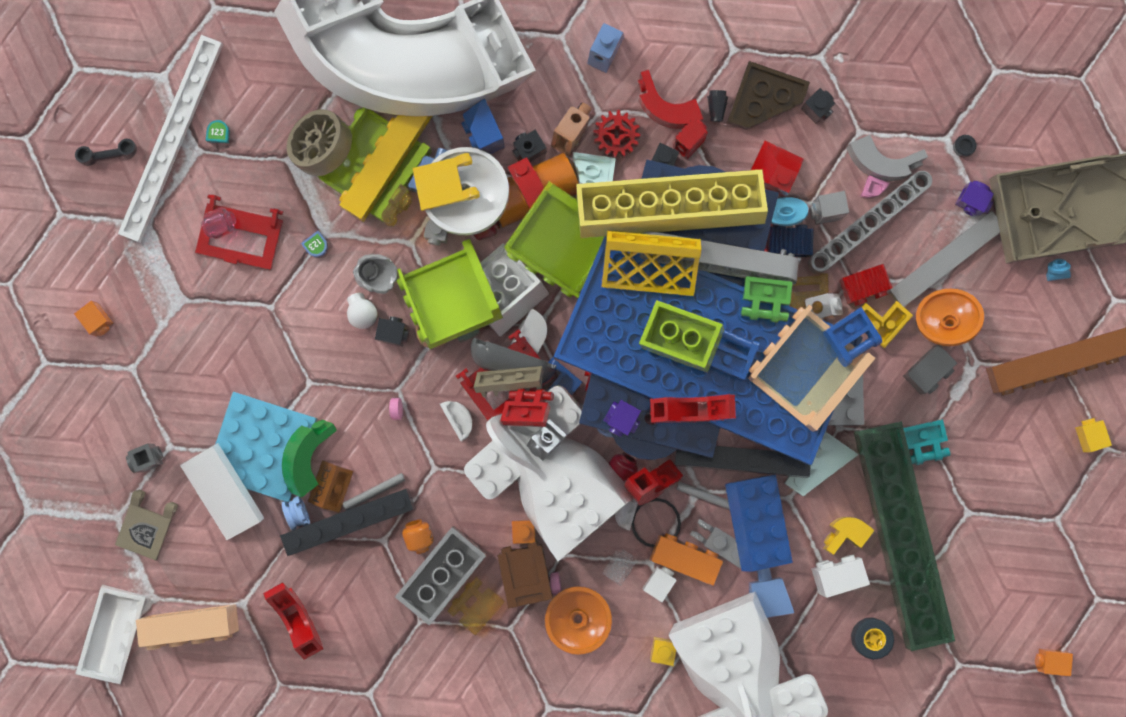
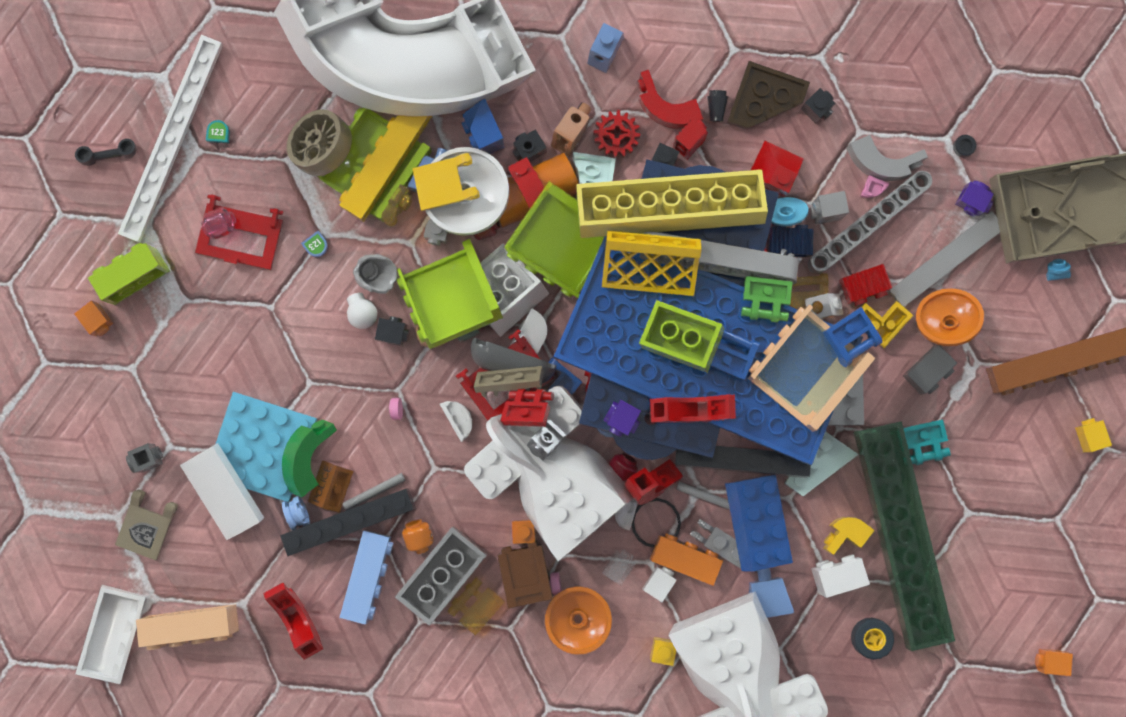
(128, 273): none -> lime brick
(365, 577): none -> light blue brick

